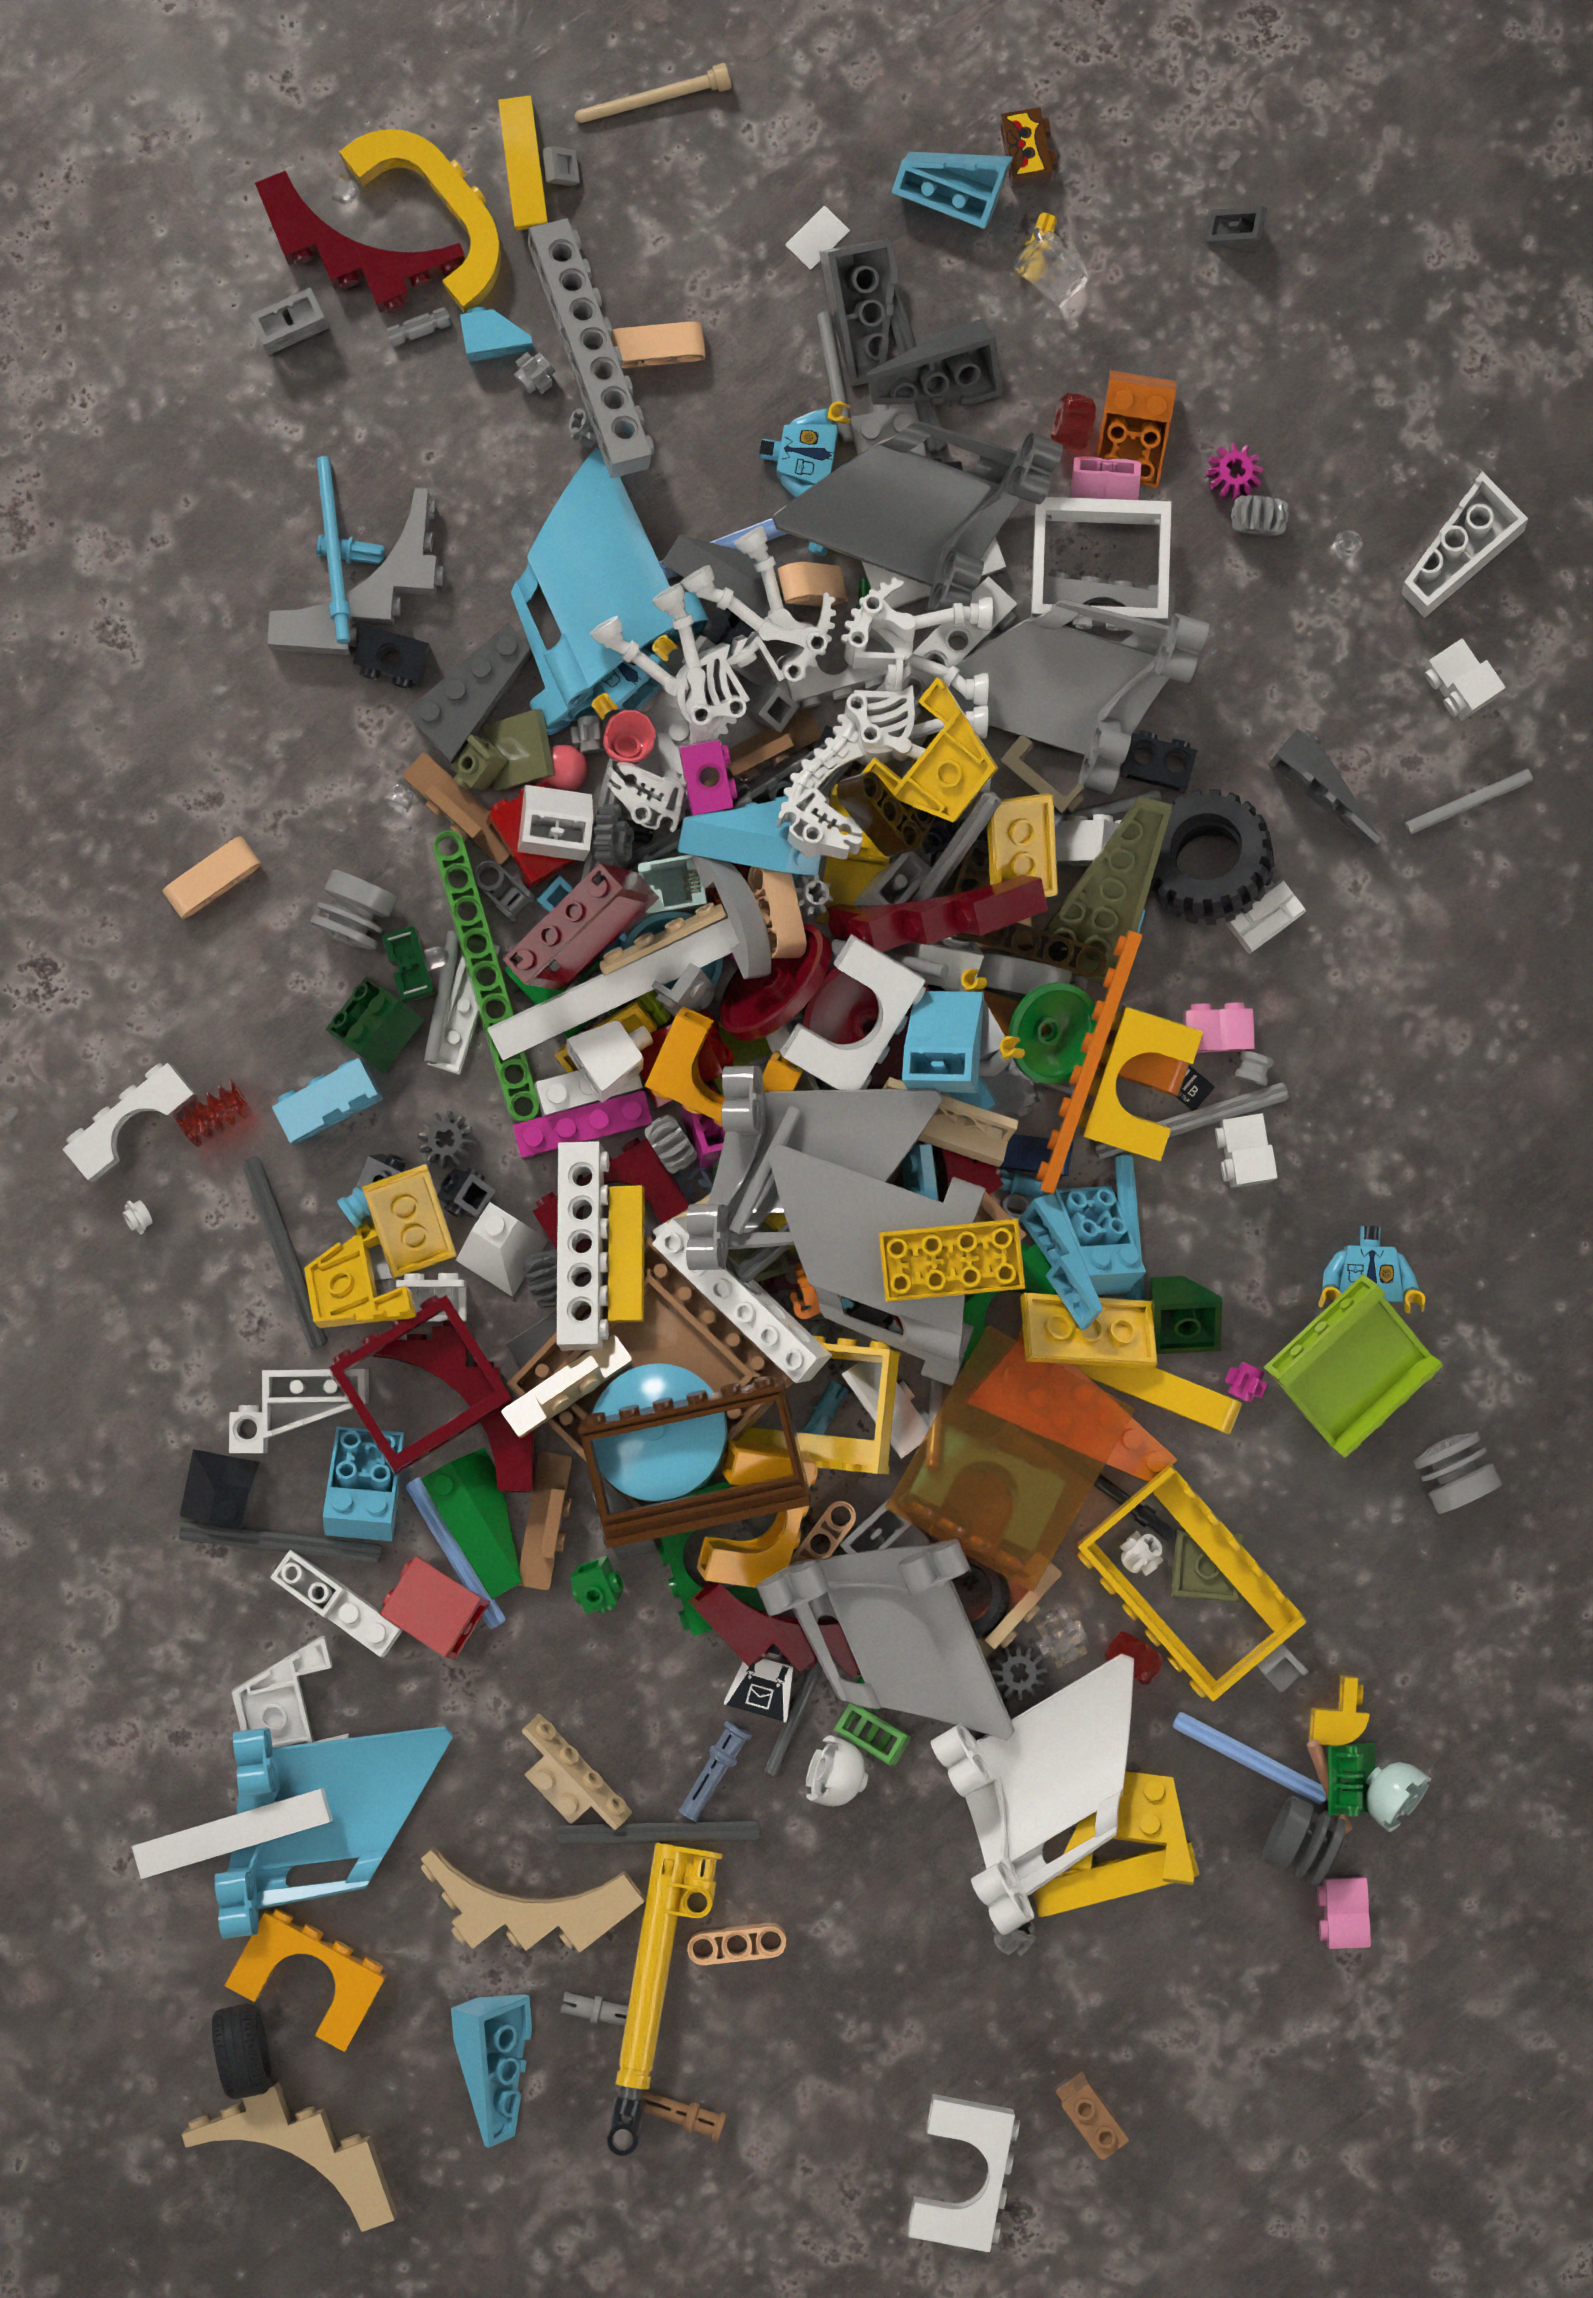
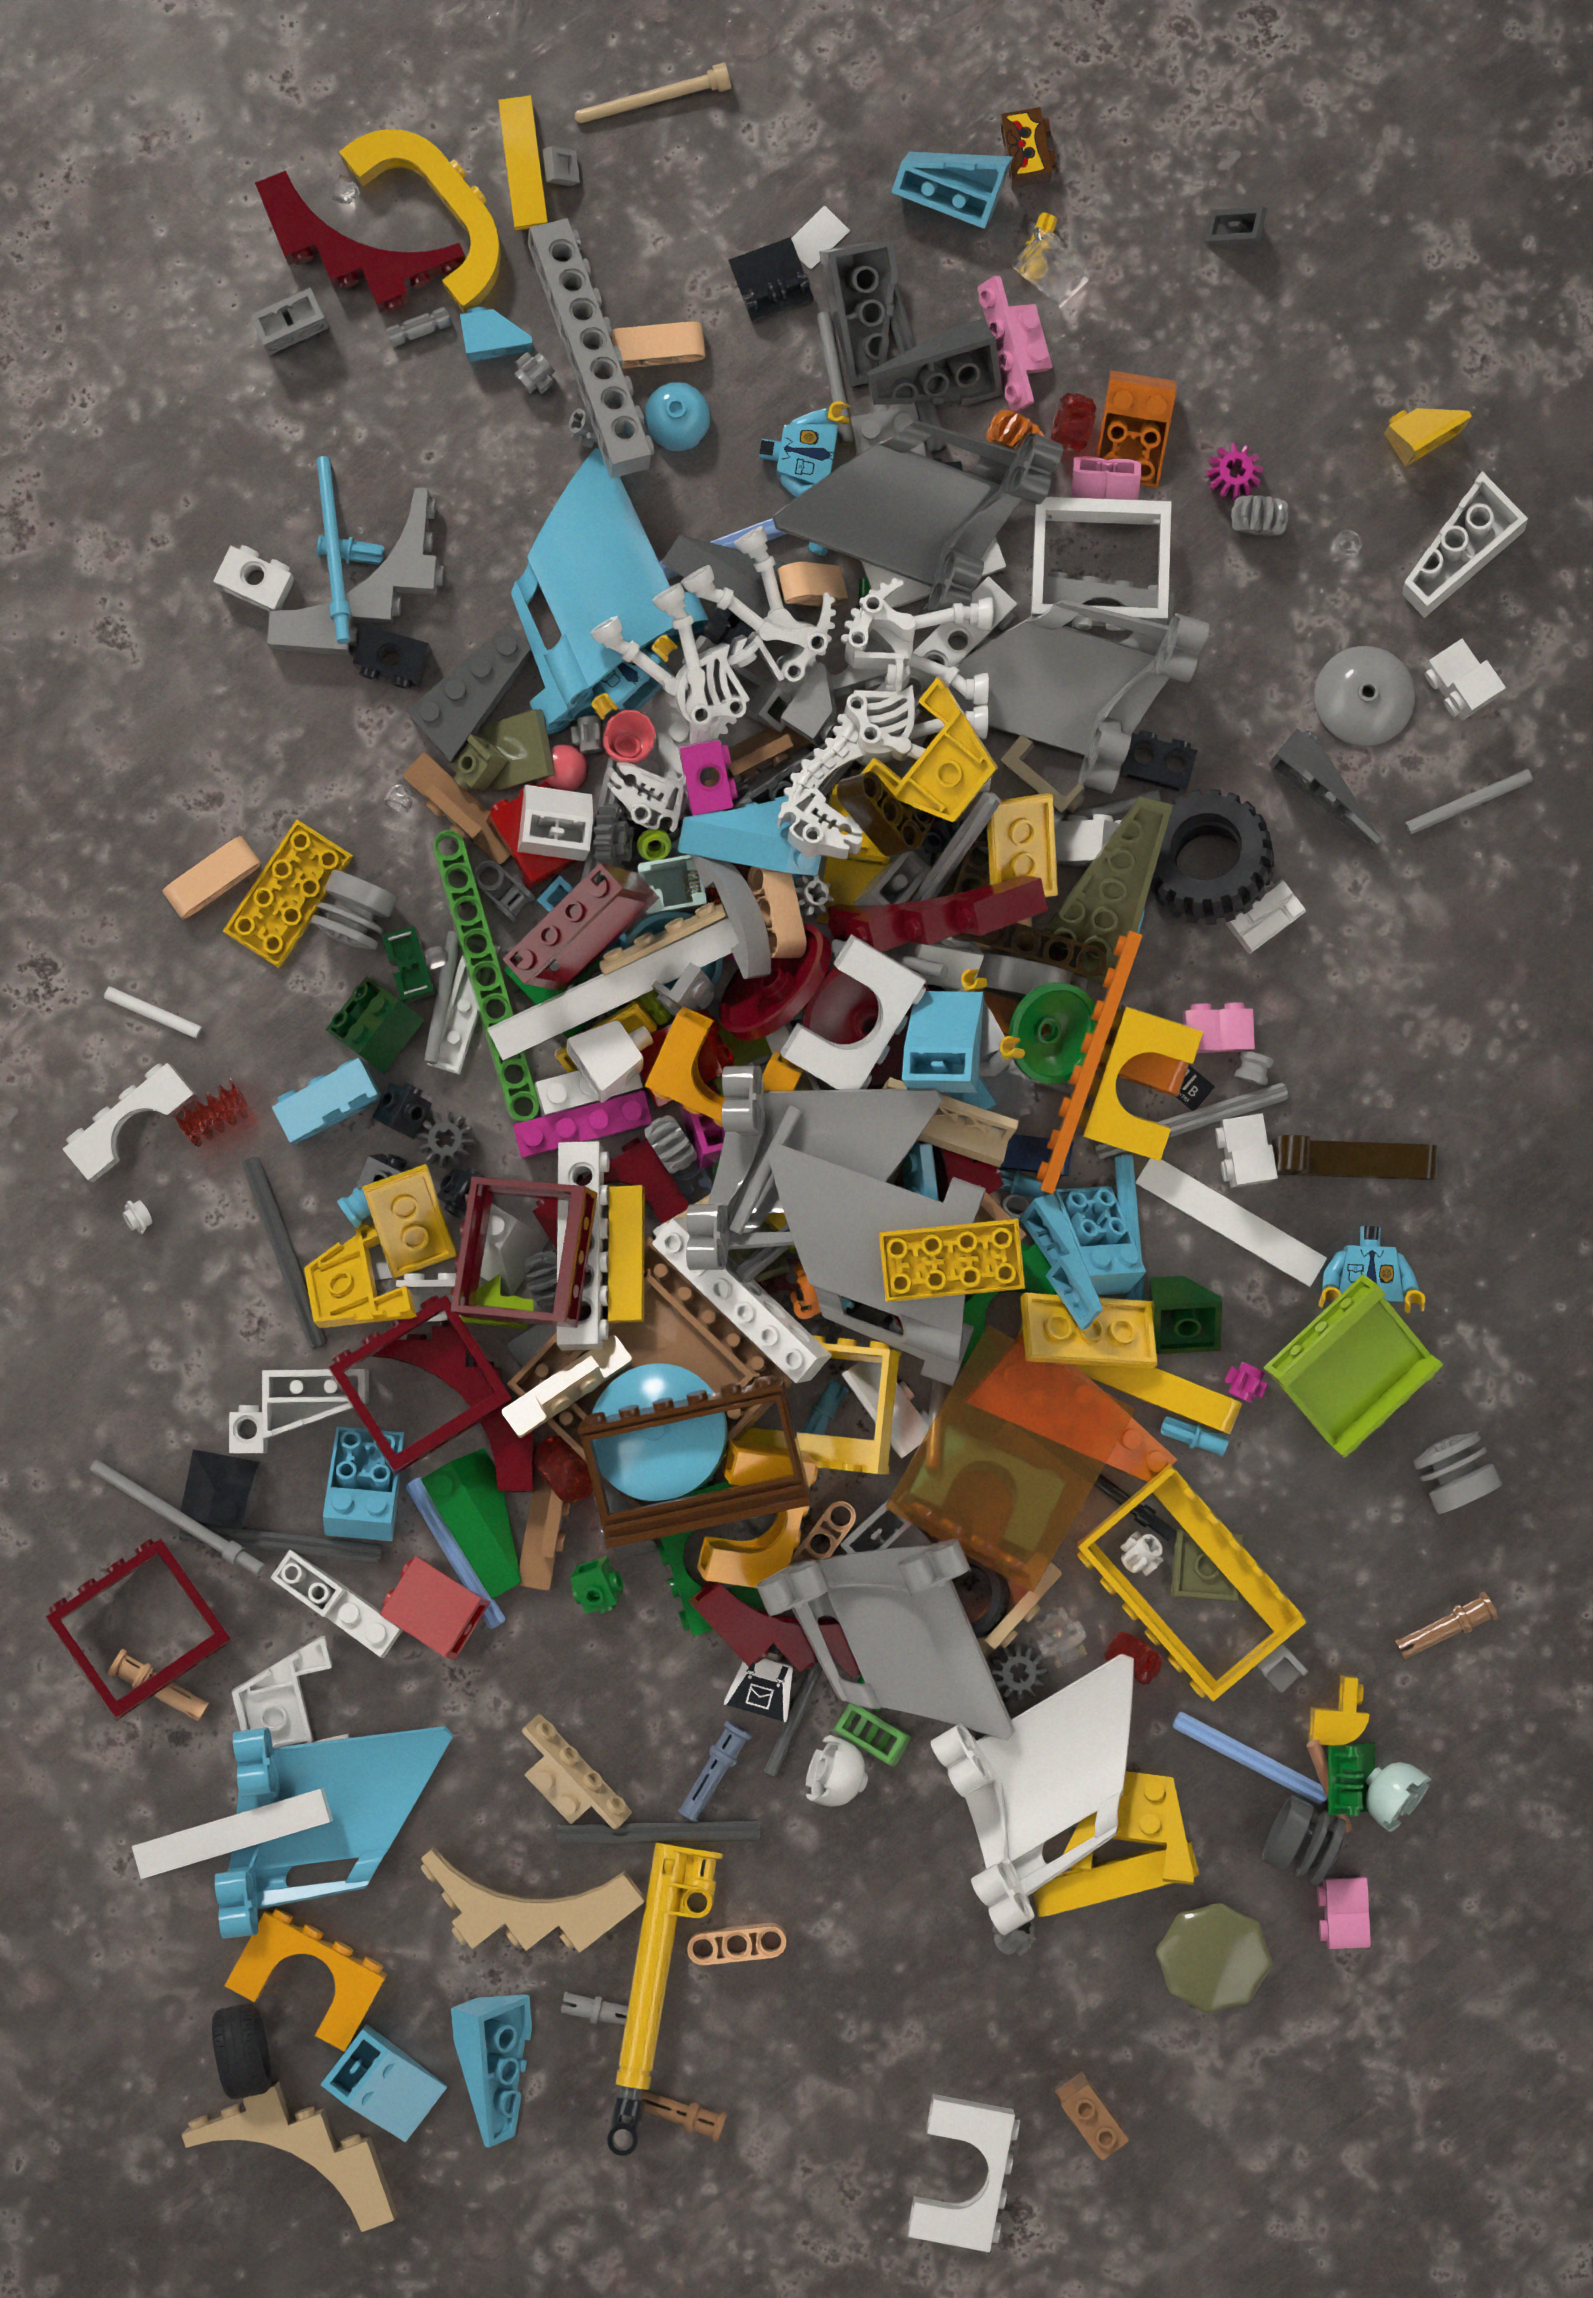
(152, 1012): none -> white bar
(169, 1674): none -> dark red window
(173, 1695): none -> light nougat pin
(230, 1551): none -> light grey bar
(234, 574): none -> white brick
(287, 894): none -> yellow tile
(383, 2084): none -> medium azure slope
(402, 1109): none -> black brick
(489, 1296): none -> lime slope
(563, 1469): none -> clear red piece
(573, 1258): none -> dark red window
(654, 853): none -> lime plate
(677, 416): none -> medium azure cylinder
(771, 279): none -> black hinge
(814, 707): none -> light grey slope
(1010, 429): none -> orange gear
(1018, 342): none -> bright pink bracket
(1194, 1435): none -> medium azure axle
(1214, 1958): none -> olive piece
(1231, 1221): none -> white tile
(1307, 1157): none -> dark brown beam
(1351, 714): none -> light grey dish
(1423, 431): none -> yellow slope
(1461, 1619): none -> medium nougat pin

